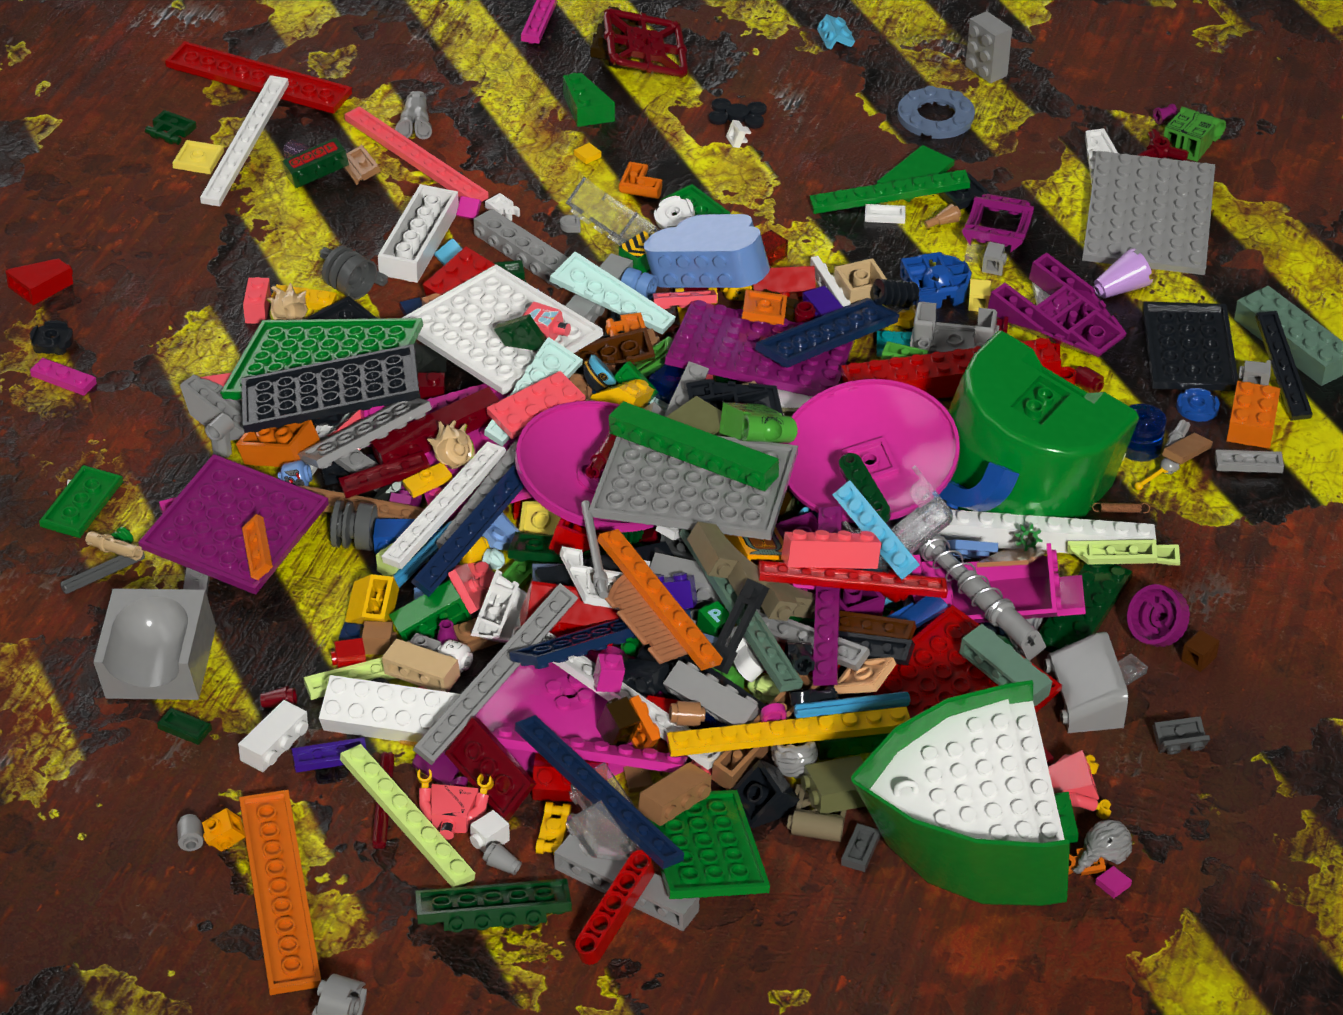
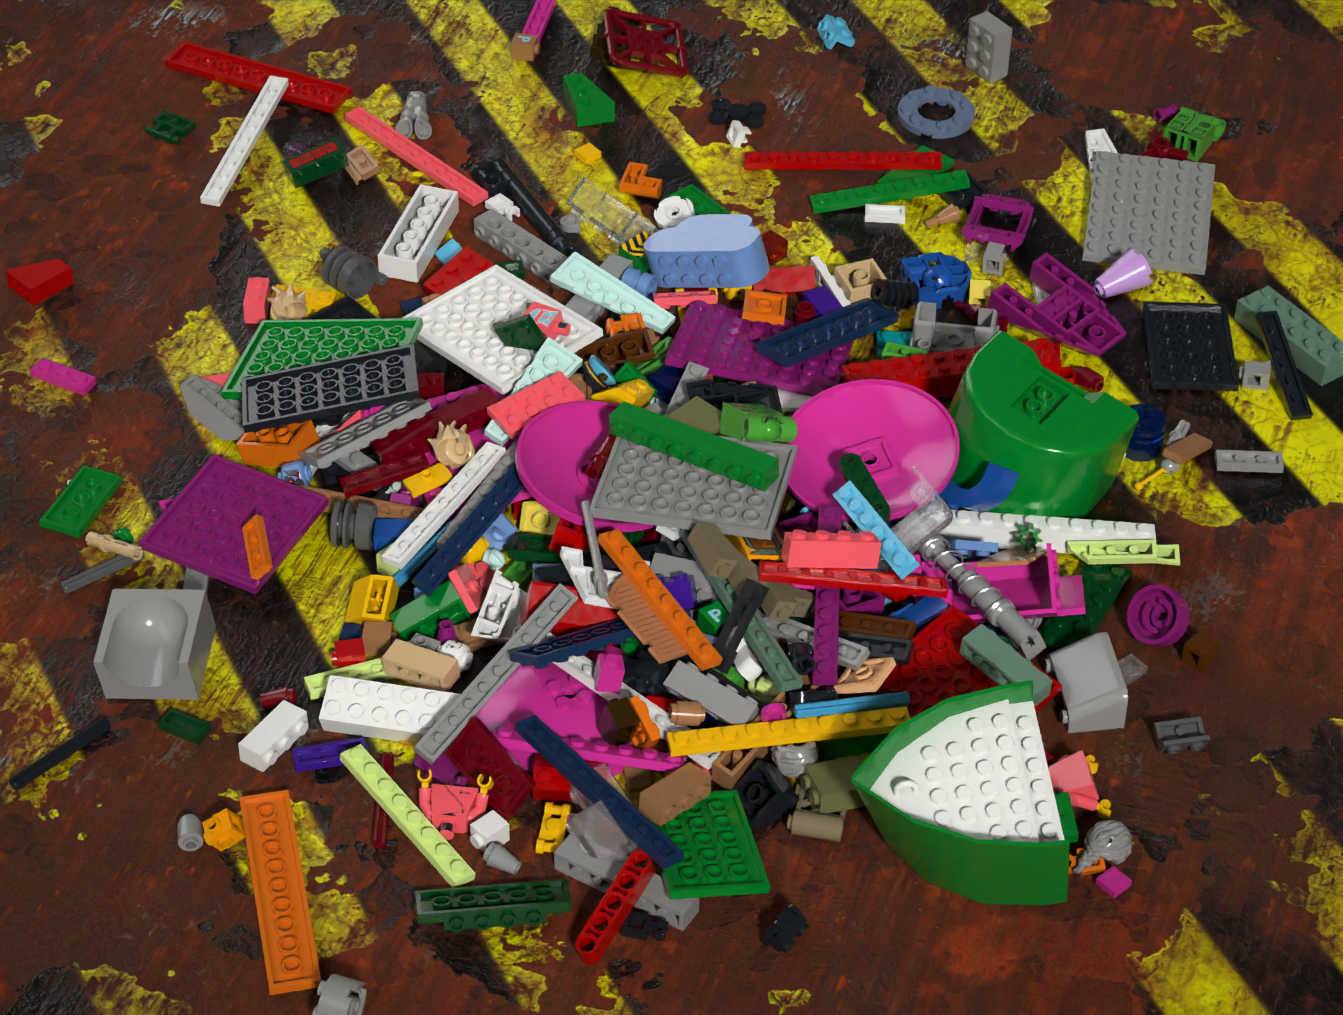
(42, 340): black plate -> none
(59, 754): none -> black axle
(198, 157): light yellow tile -> none
(219, 433): light grey piece -> none
(468, 208): dark pink tile -> none
(501, 178): none -> black piece
(525, 47): none -> medium nougat brick
(640, 925): none -> black plate
(784, 928): none -> black piece
(843, 160): none -> red plate
(860, 847): dark grey plate -> none
(970, 310): none -> dark red cone
(1121, 507): nougat piece -> none
(1197, 405): blue tile -> none
(1253, 414): orange brick -> none

